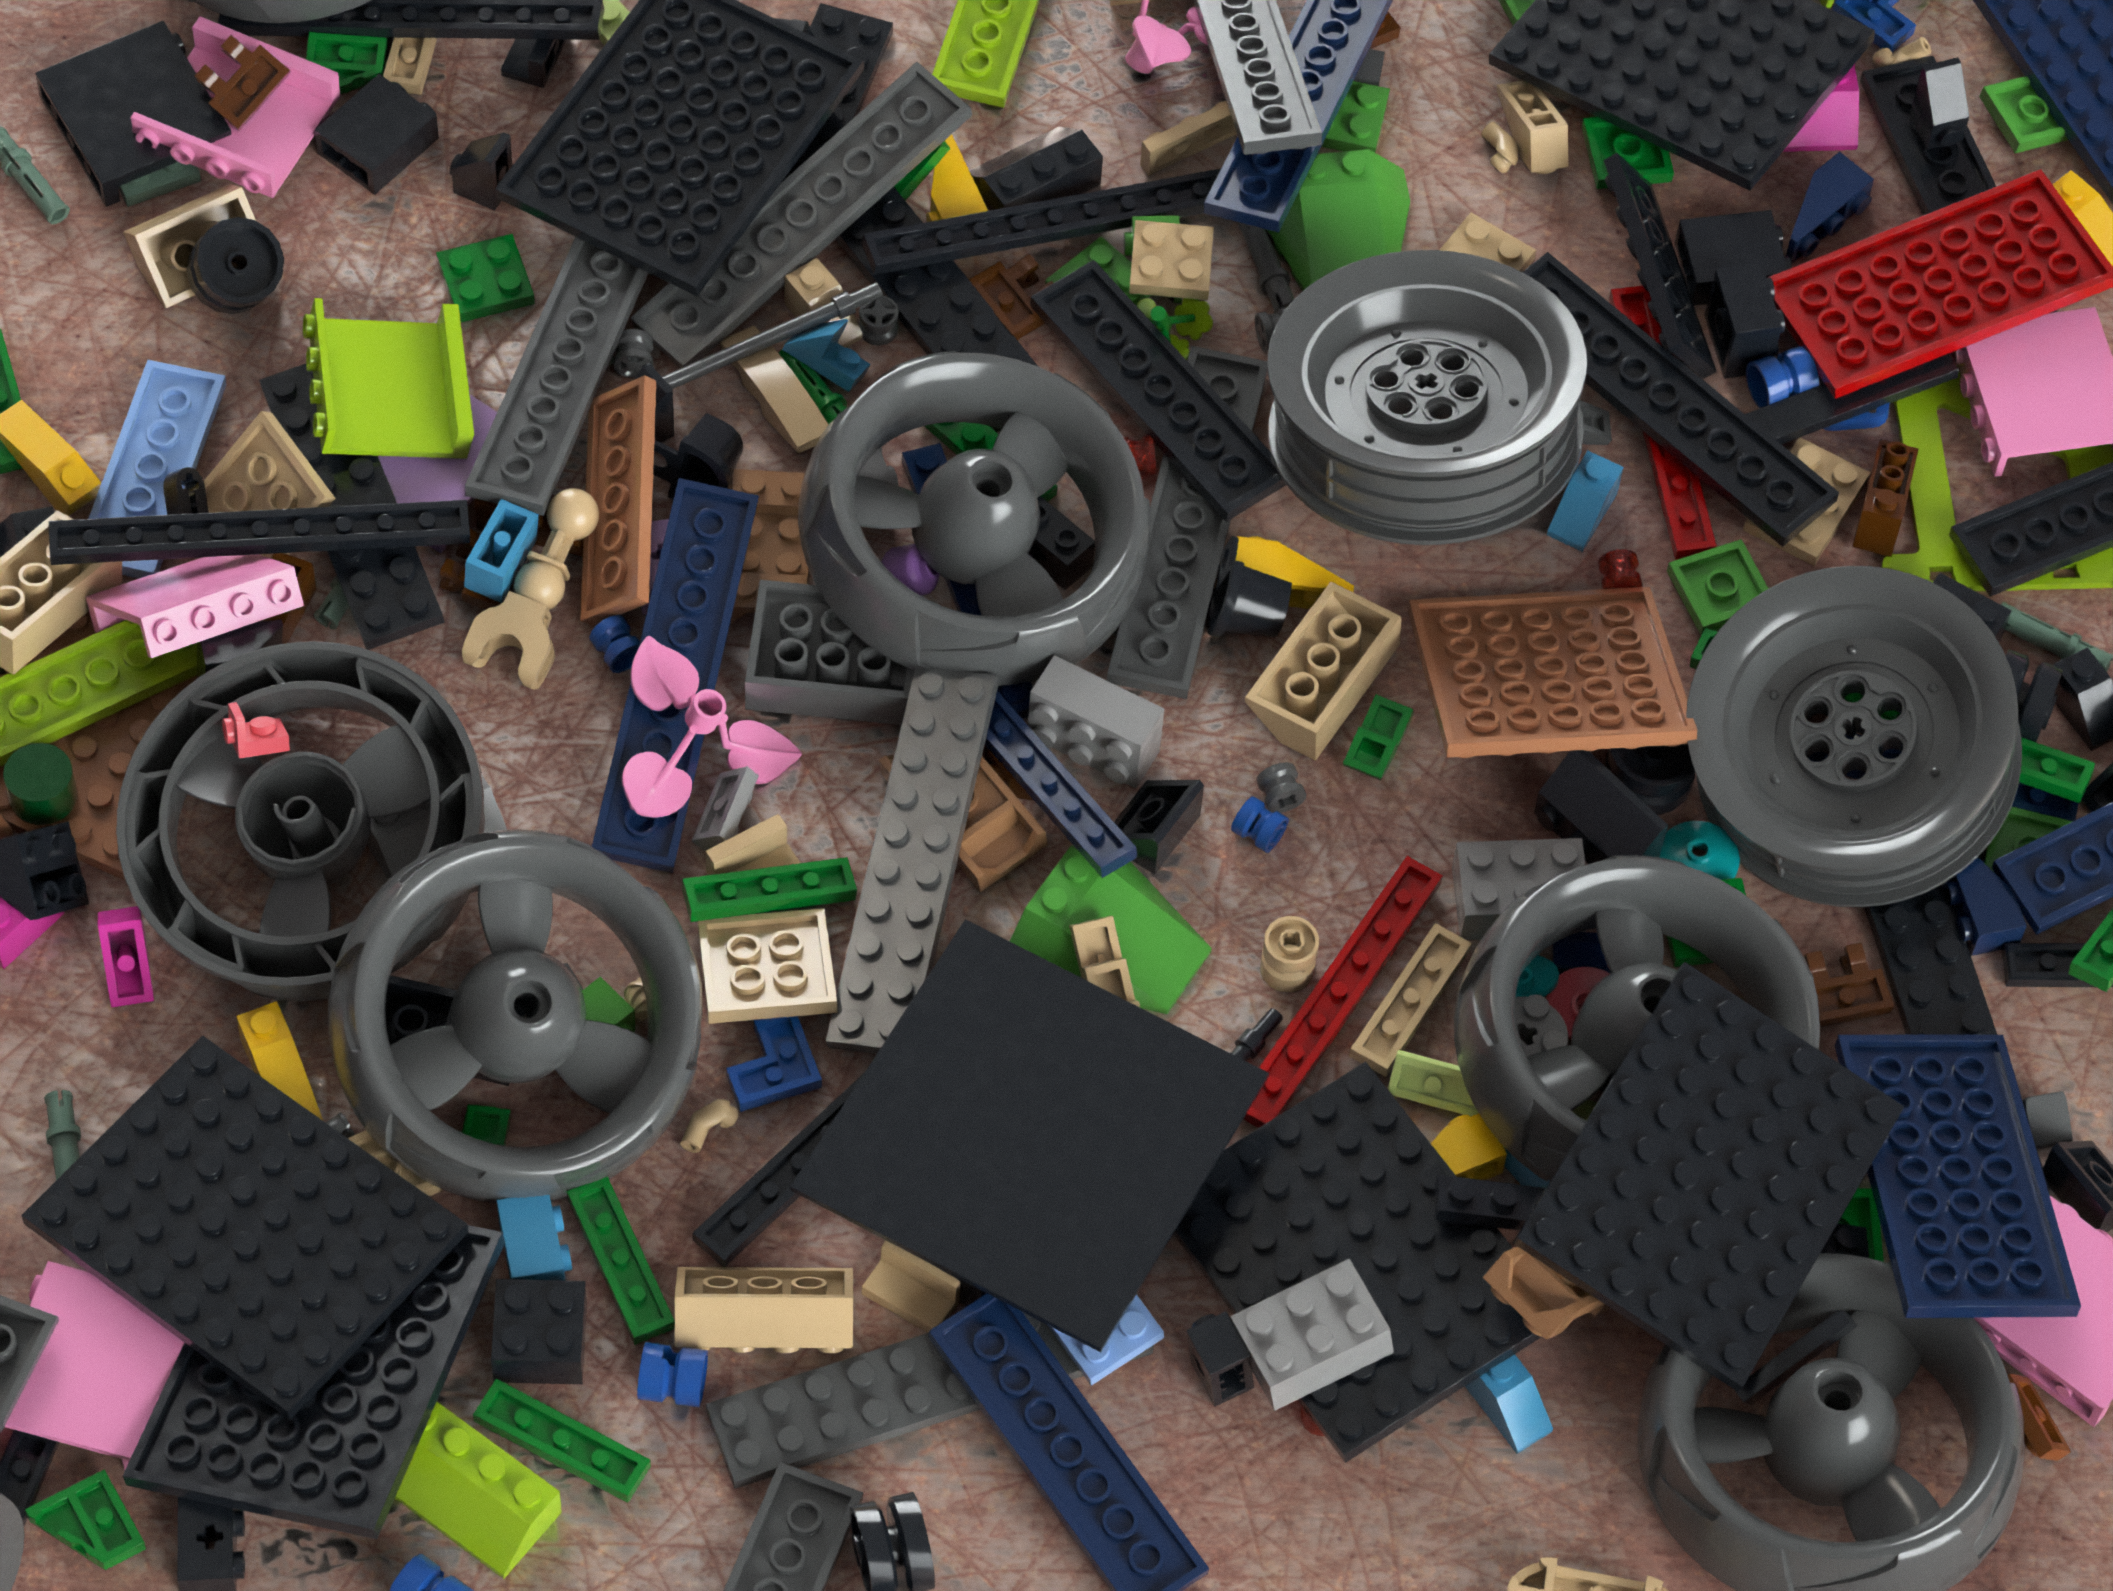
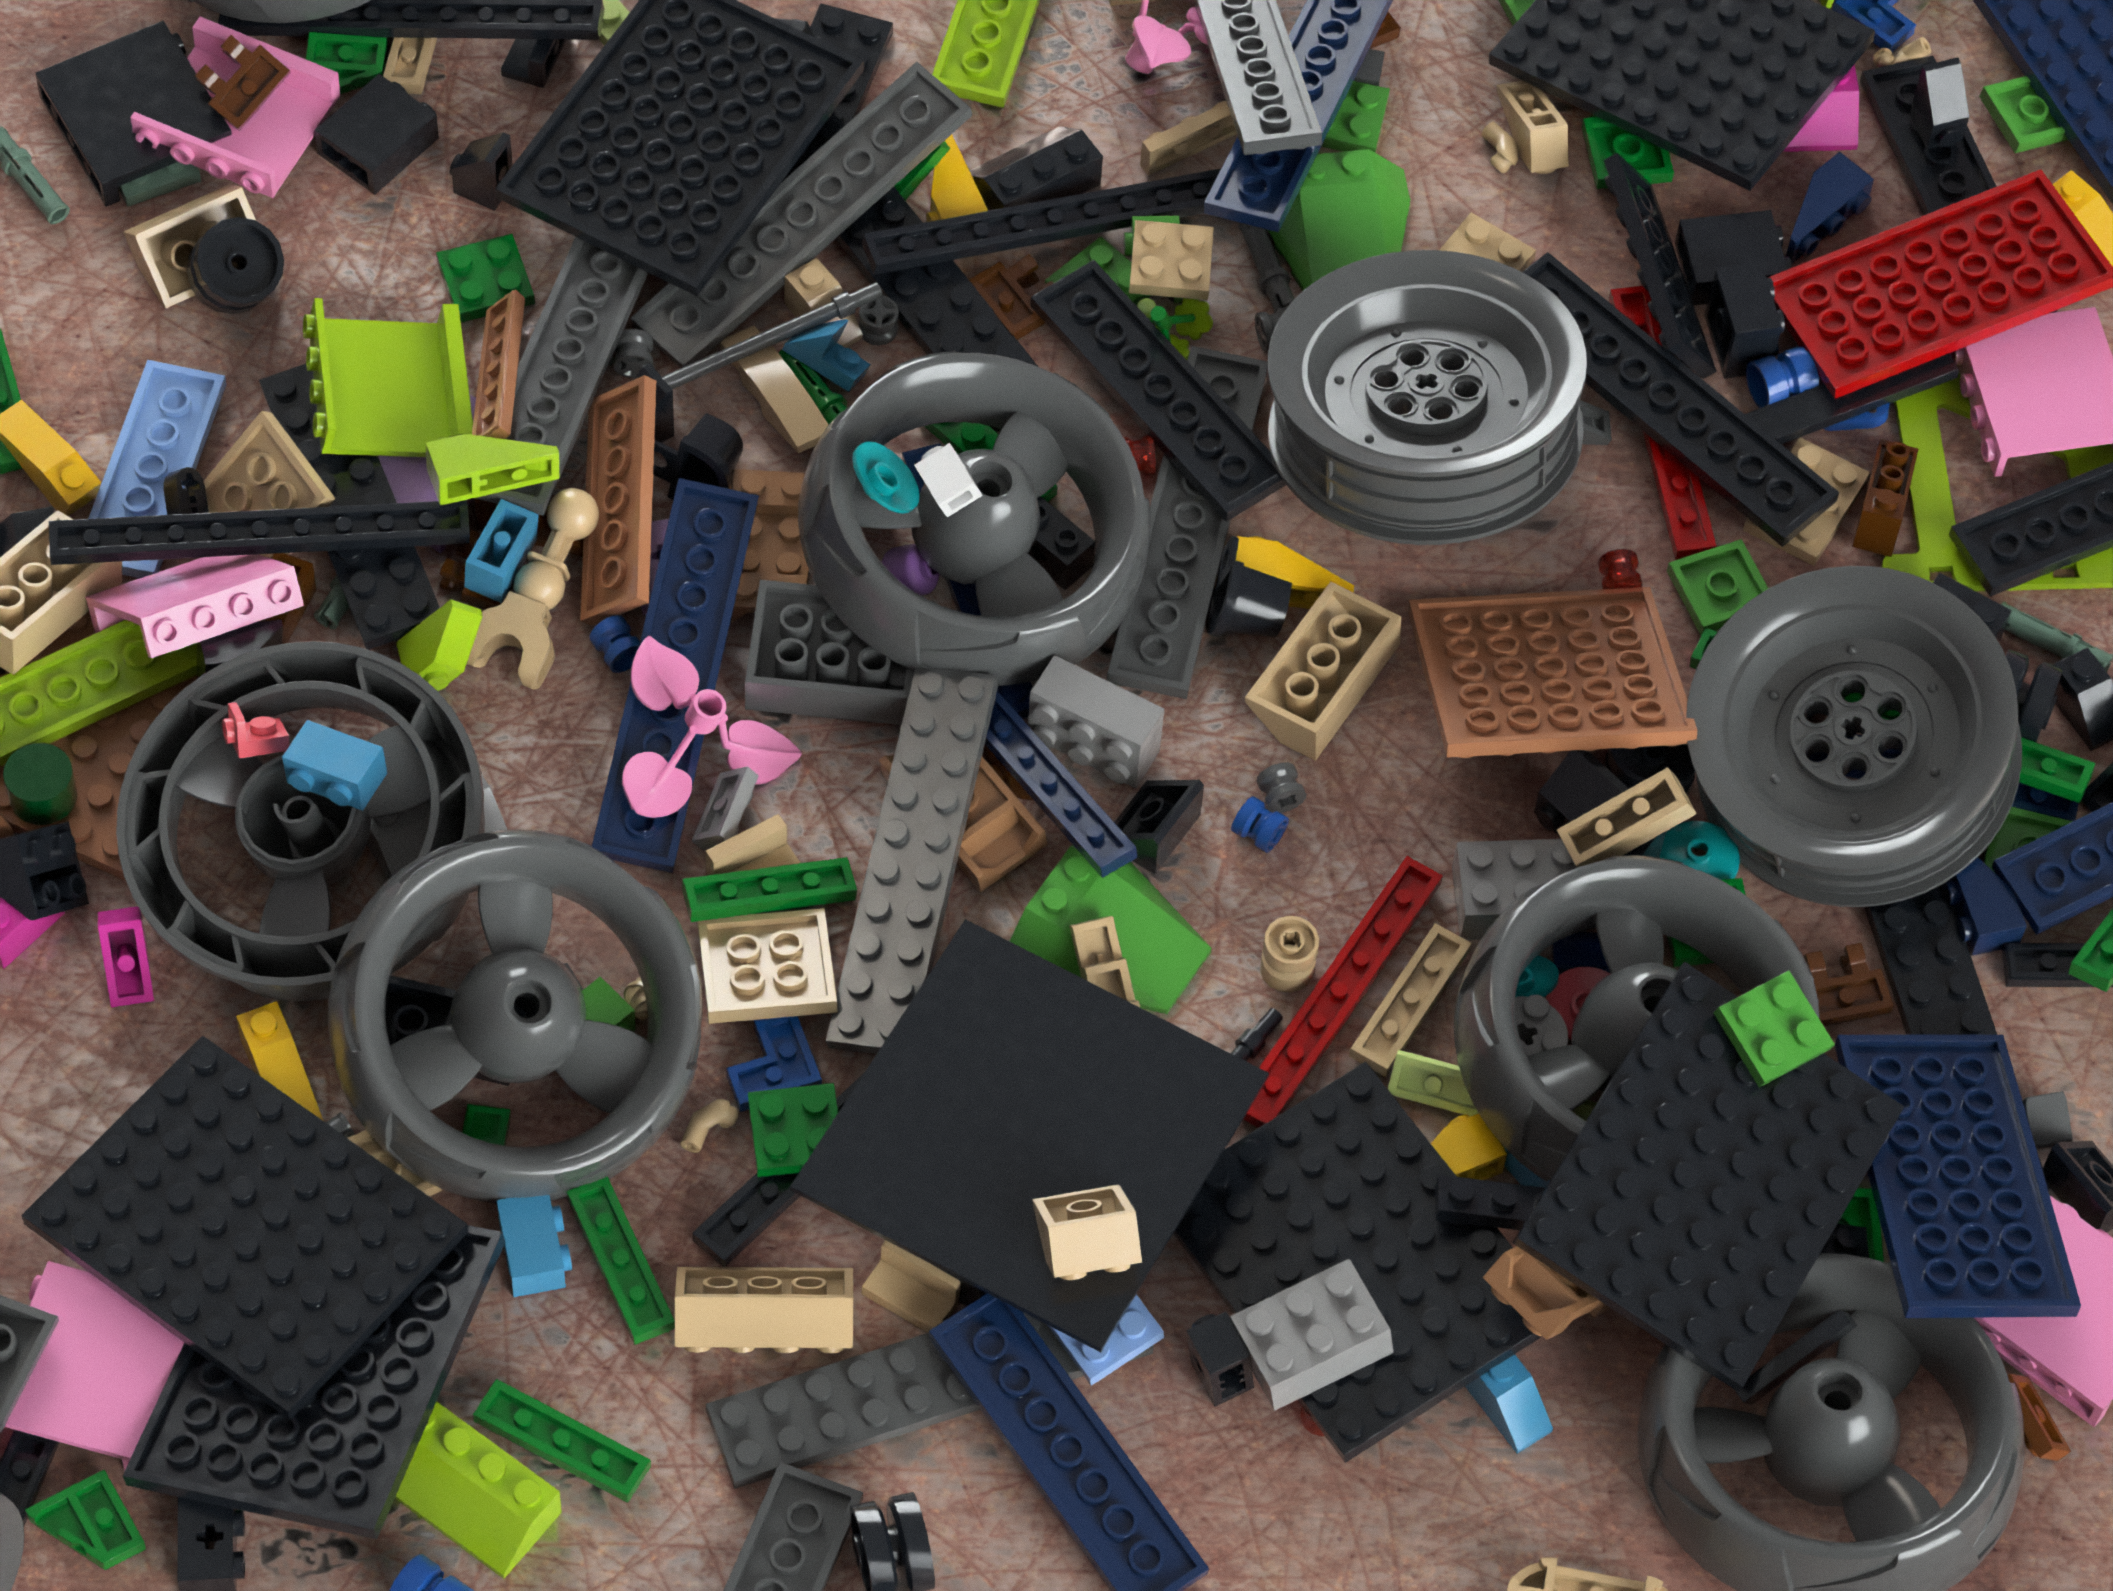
(62, 1131): sand green pin -> none
(334, 765): none -> dark azure brick
(441, 643): none -> lime slope
(482, 465): none -> lime slope
(499, 367): none -> nougat tile
(539, 1331): black brick -> none
(672, 1374): blue wheel -> none
(789, 1125): none -> green plate
(885, 477): none -> teal dish
(947, 479): none -> white brick
(1088, 1232): none -> tan slope
(1378, 737): green slope -> none
(1585, 501): dark azure slope -> none
(1627, 819): none -> tan brick
(1774, 1028): none -> bright green plate

